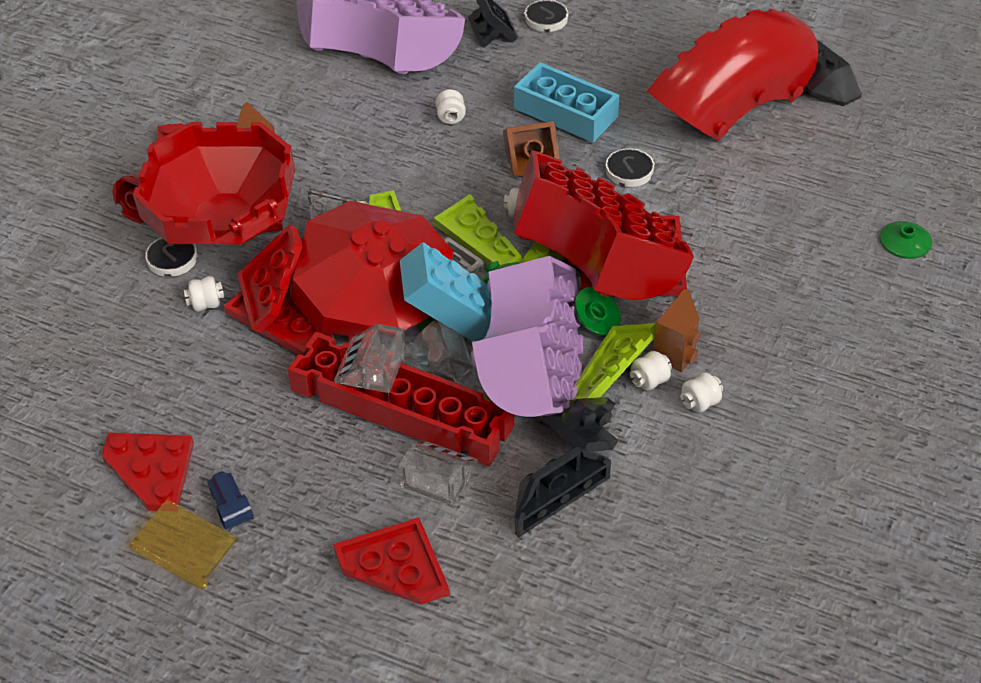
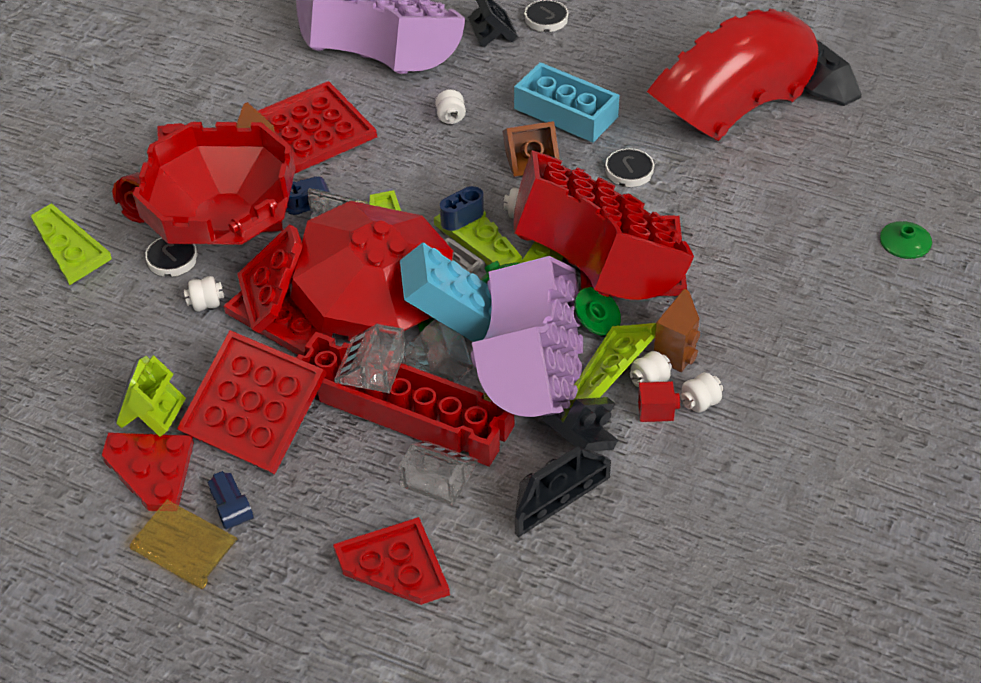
(69, 244): none -> lime wing
(149, 396): none -> lime piece
(252, 401): none -> red plate
(300, 196): none -> dark blue piece
(318, 124): none -> red plate
(462, 208): none -> dark blue beam
(657, 401): none -> red brick

